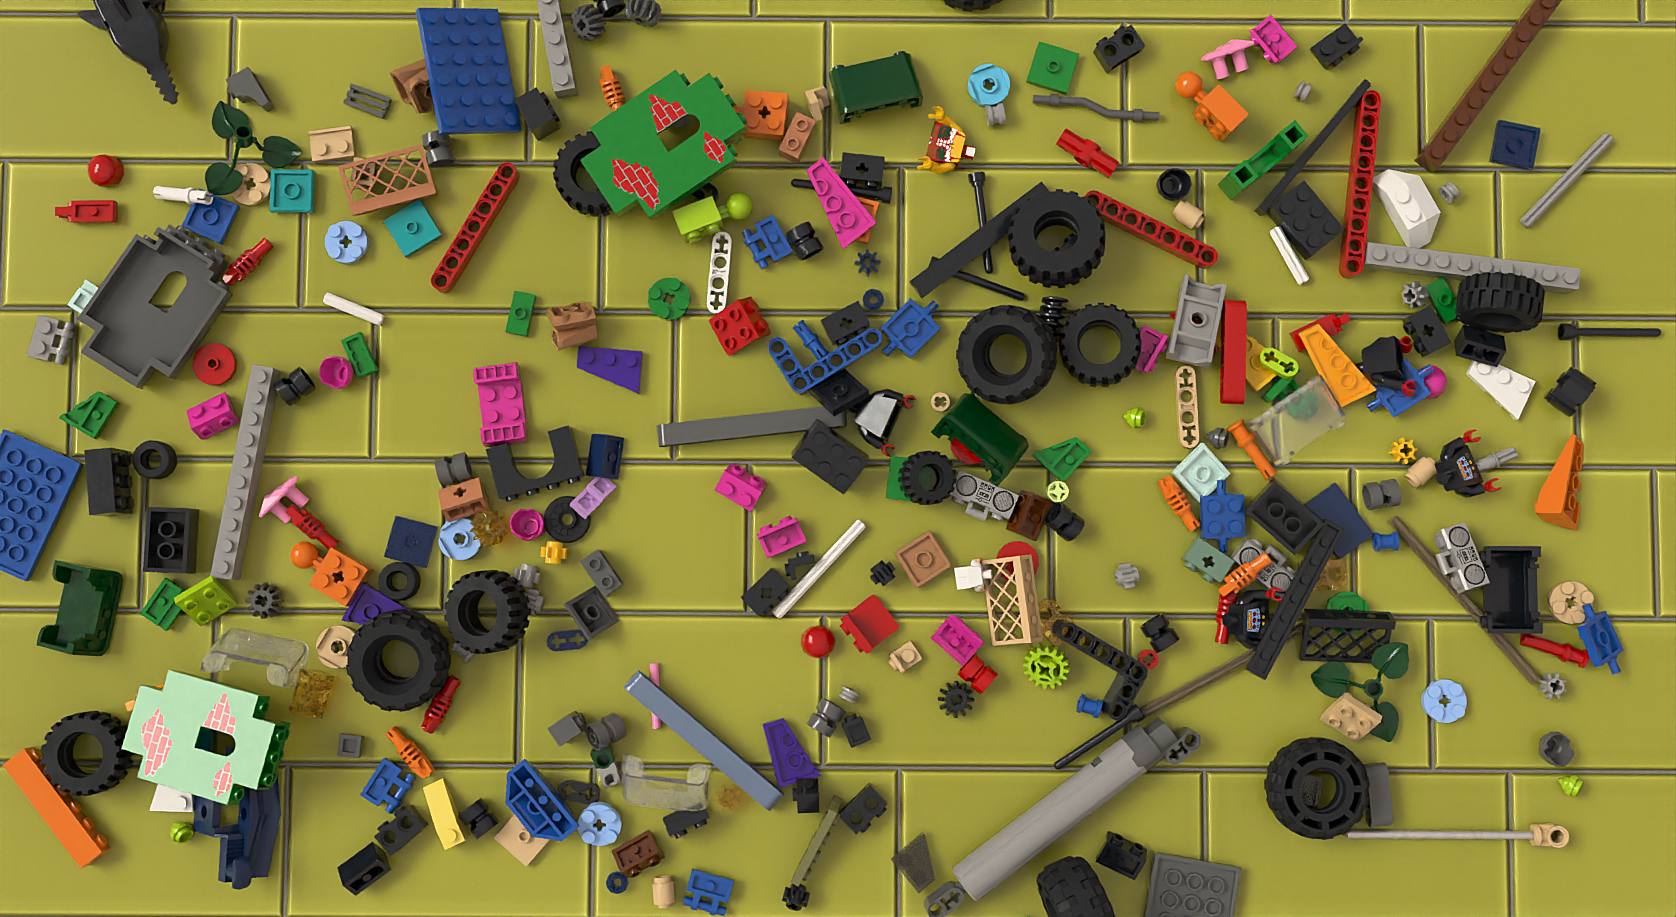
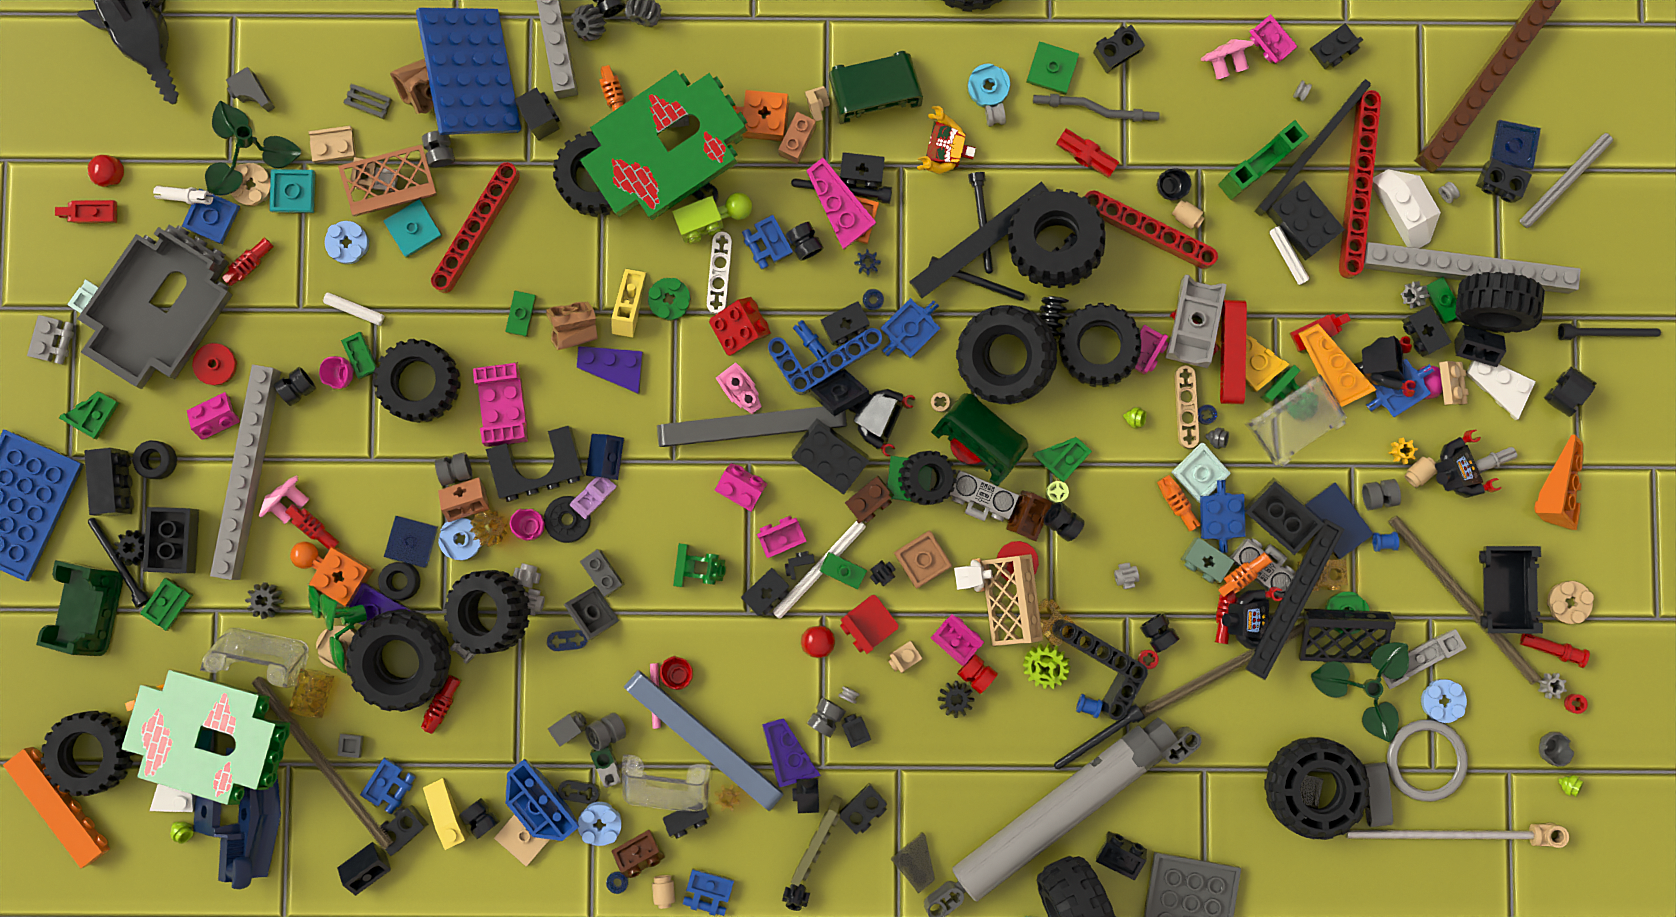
(125, 544): none -> black gear
(139, 596): none -> black piece
(205, 600): lime plate -> none
(320, 761): none -> dark tan axle
(348, 616): none -> green plant
(385, 176): none -> white plate
(390, 372): none -> black tyre
(410, 753): orange hinge -> none
(553, 552): yellow gear -> none
(628, 303): none -> light yellow slope
(676, 673): none -> red hair
(685, 567): none -> green tile
(739, 388): none -> bright pink connector
(843, 570): none -> green plate
(869, 499): none -> reddish brown bracket
(1209, 420): none -> clear blue bush
(1215, 110): orange brick -> none
(1246, 440): orange pin -> none
(1275, 367): lime beam -> none
(1351, 717): tan plate -> none
(1428, 654): none -> light grey slope
(1451, 735): none -> light grey wedge
(1453, 383): none -> tan plate
(1462, 557): light grey piece -> none
(1504, 175): none -> black brick
(1568, 703): none -> red bush
(1600, 639): blue plate -> none

